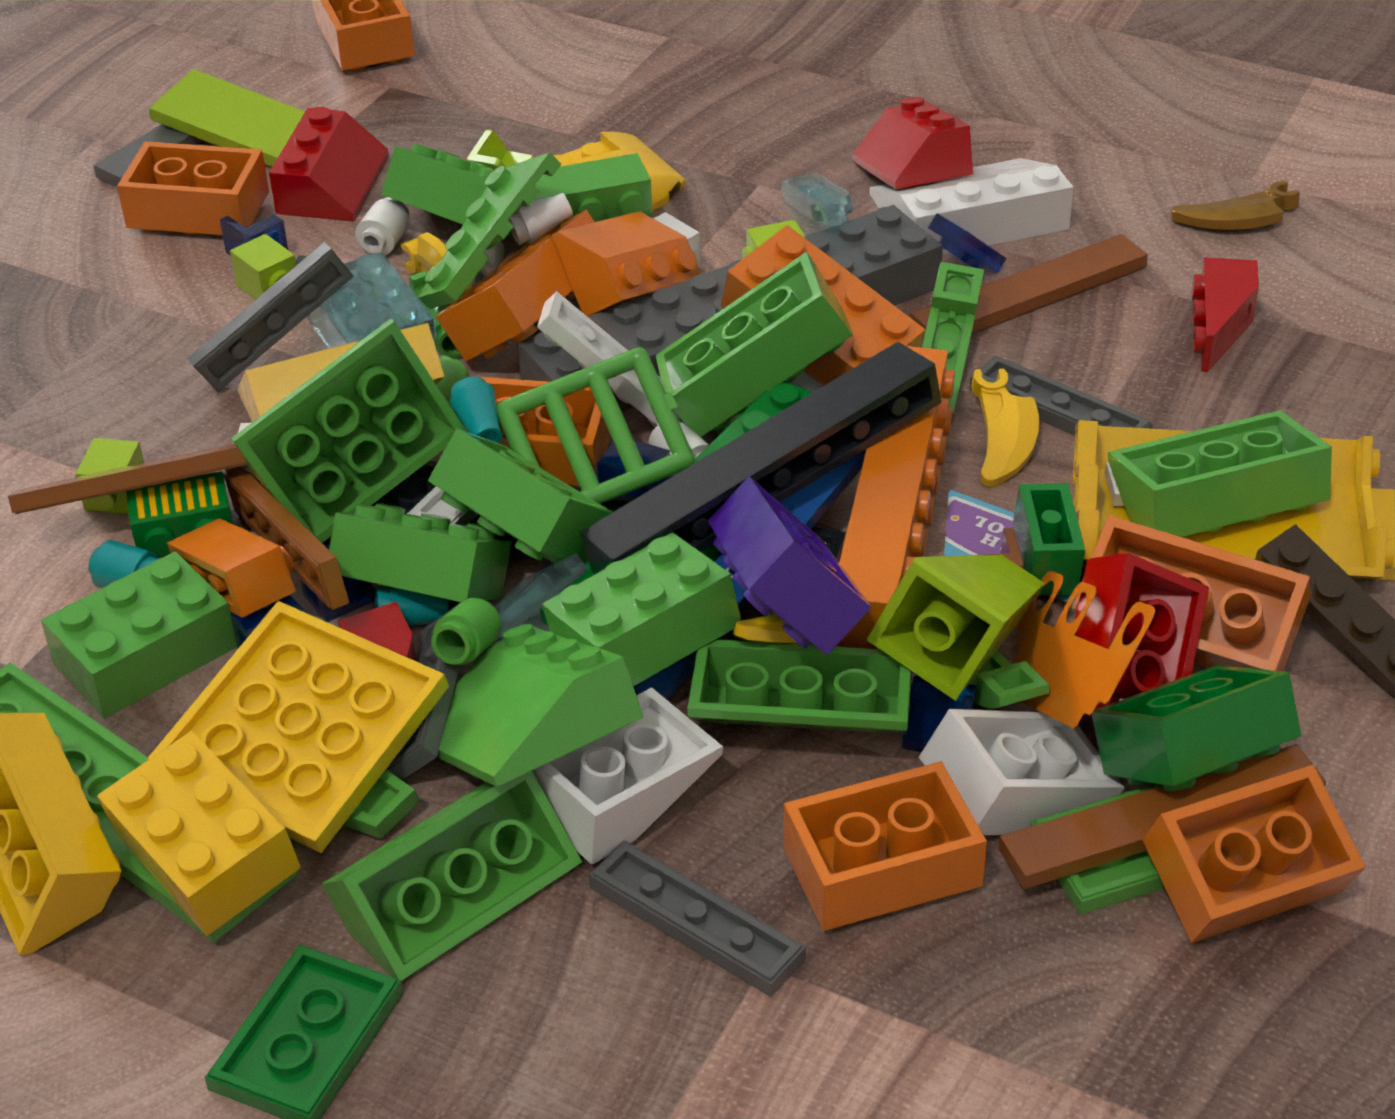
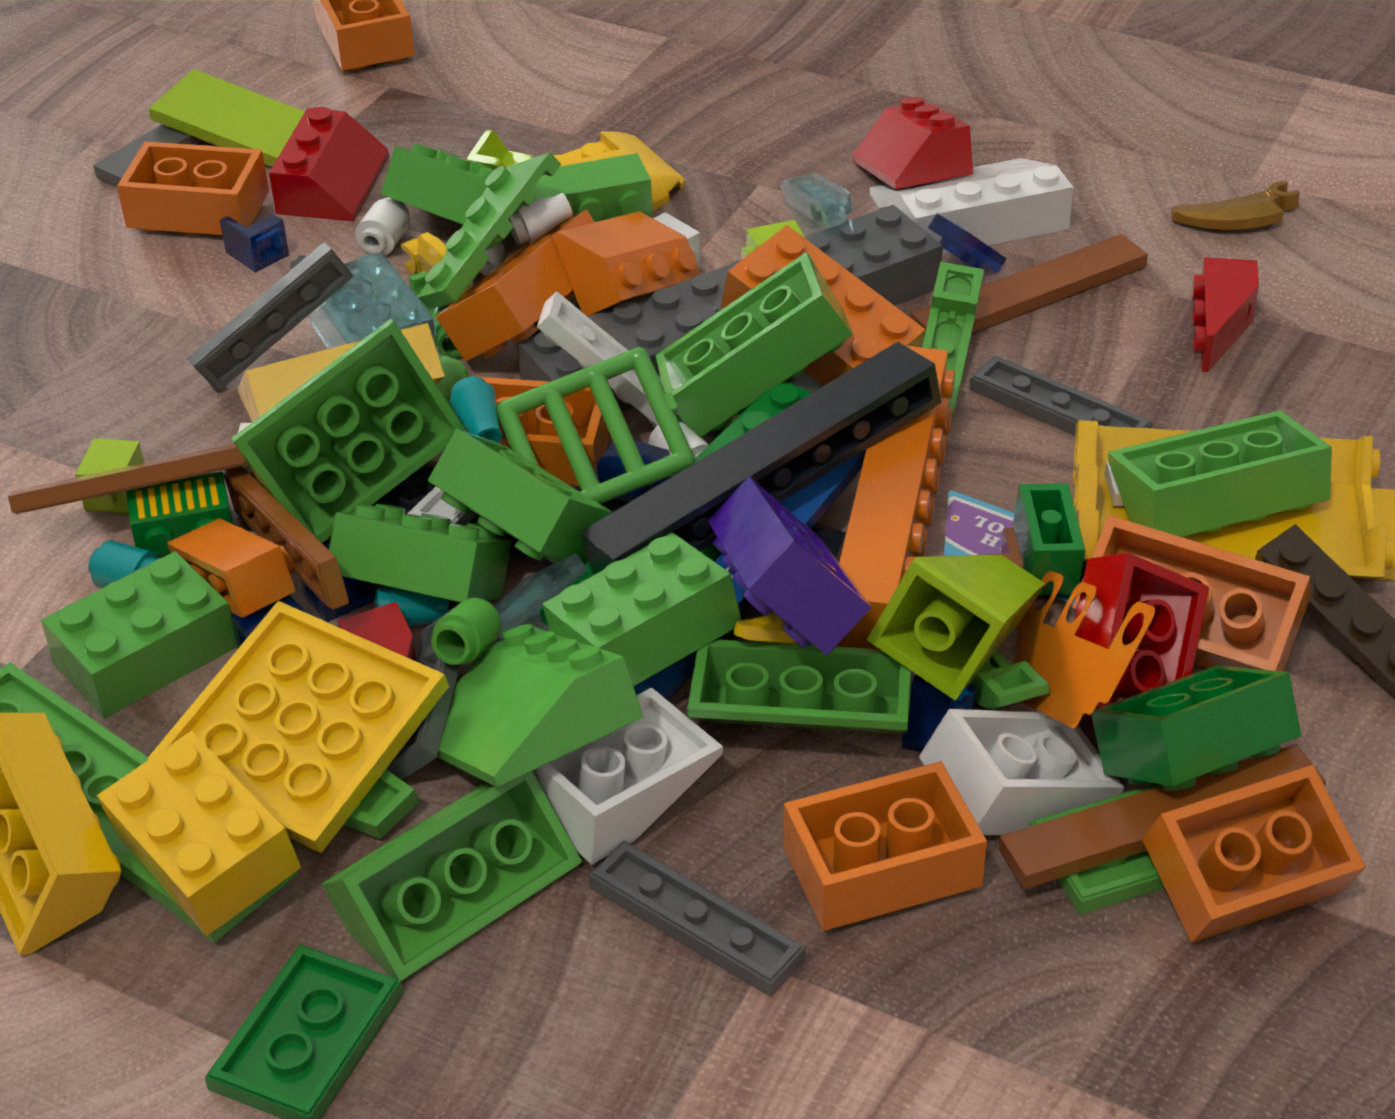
(260, 264): lime brick -> none
(1009, 425): yellow piece -> none

